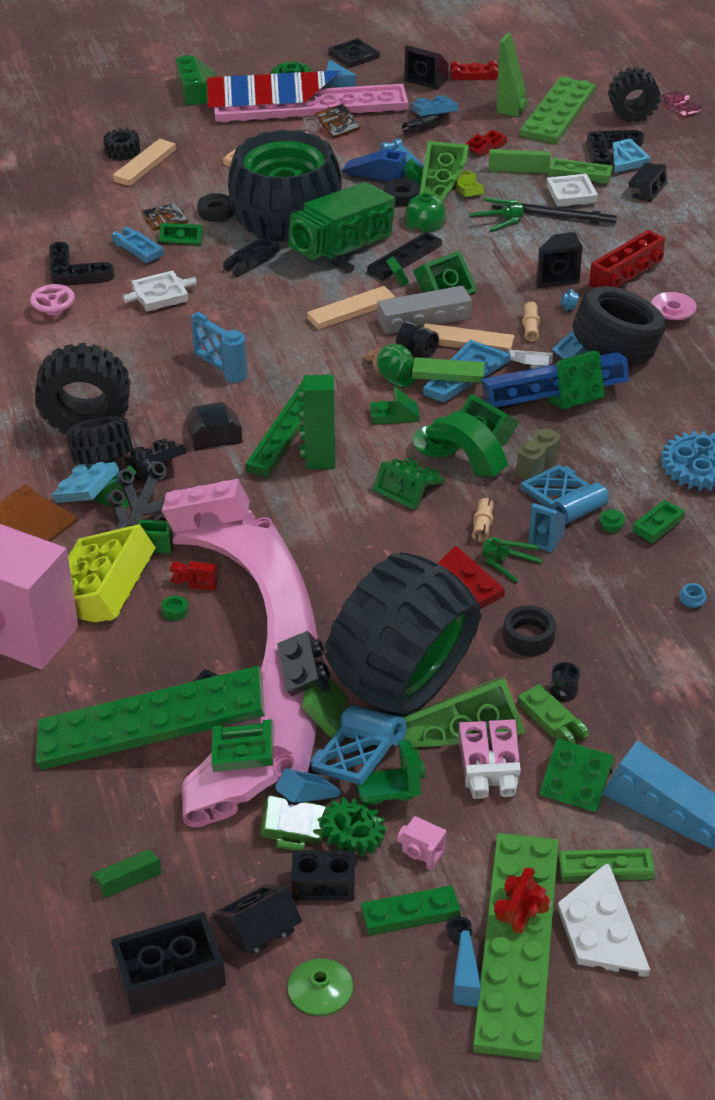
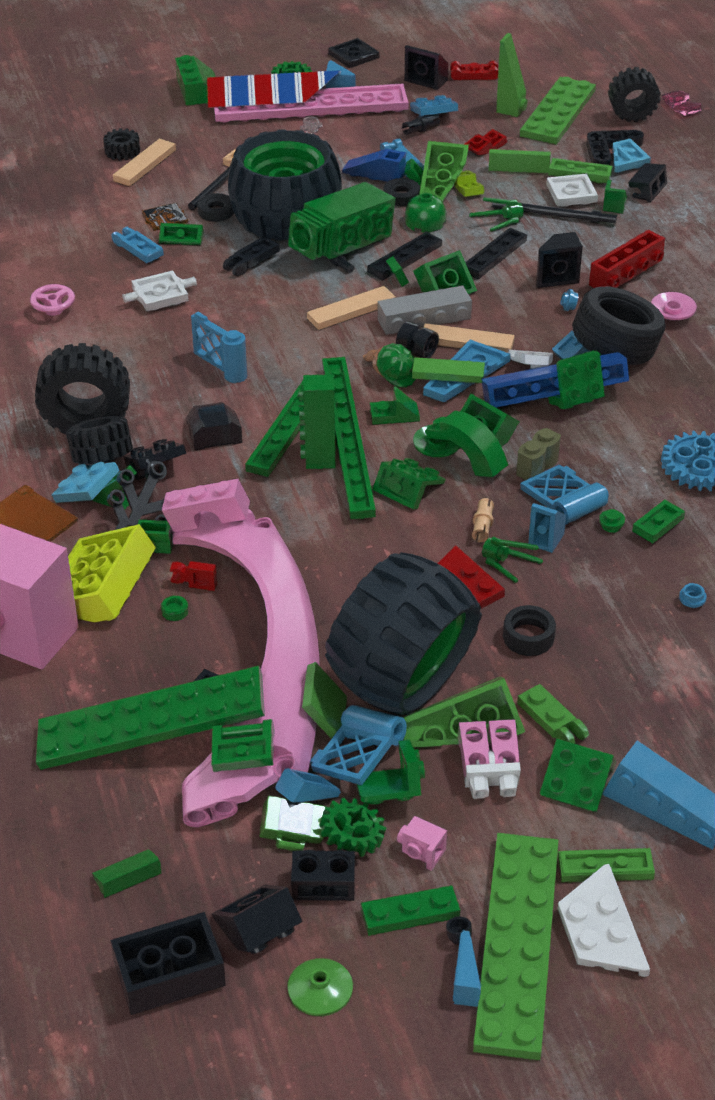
(76, 273): black beam -> none
(209, 189): none -> black bar
(303, 663): black bracket -> none
(337, 121): piece -> none
(349, 442): none -> green plate
(495, 252): none -> black tile
(525, 901): red hips -> none
(531, 321): light nougat pin -> none
(564, 681): black wheel -> none
(614, 199): none -> green panel

